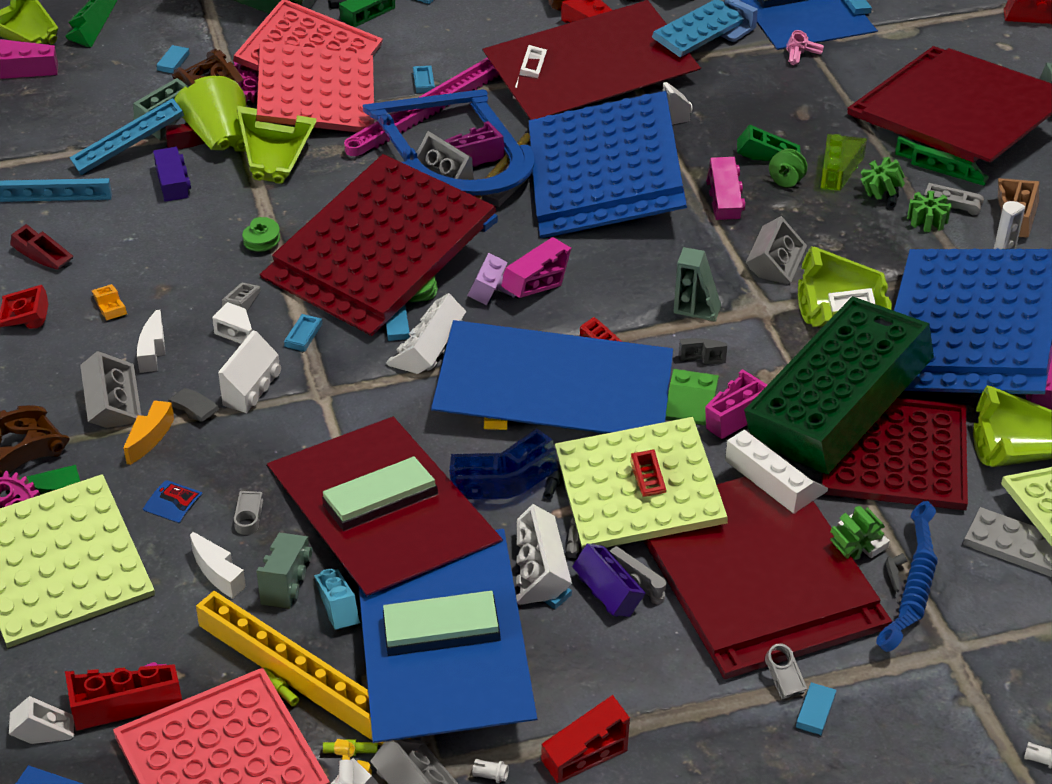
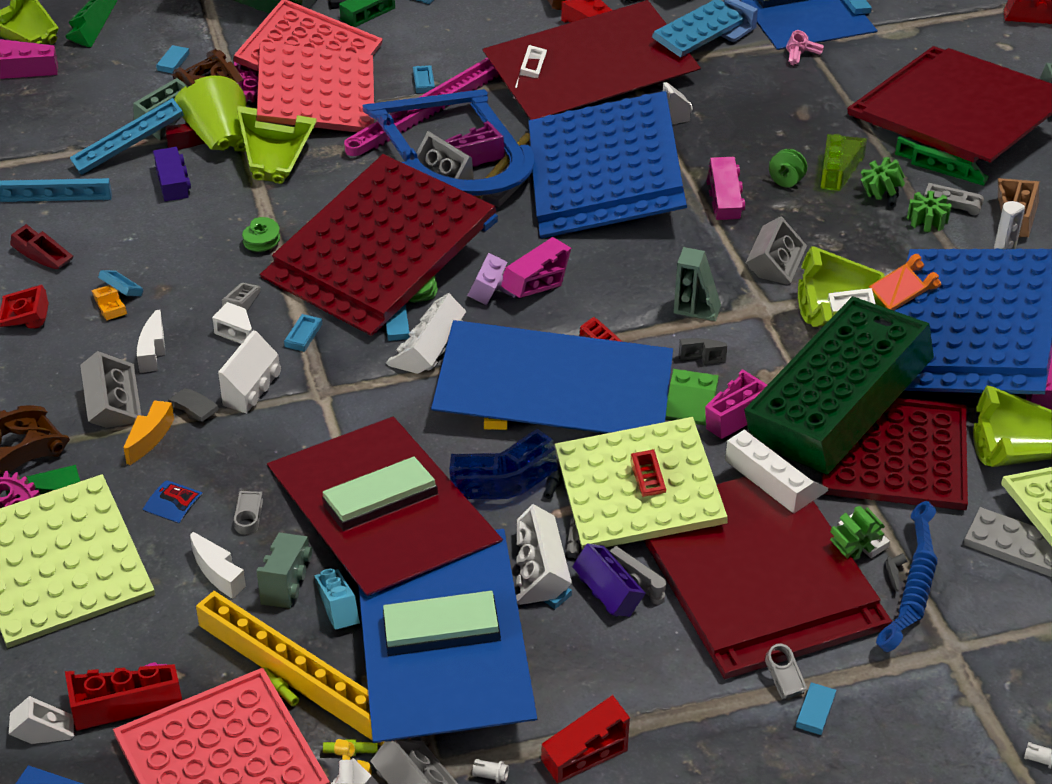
(120, 283): none -> dark azure tile
(761, 144): green slope -> none
(903, 284): none -> flag

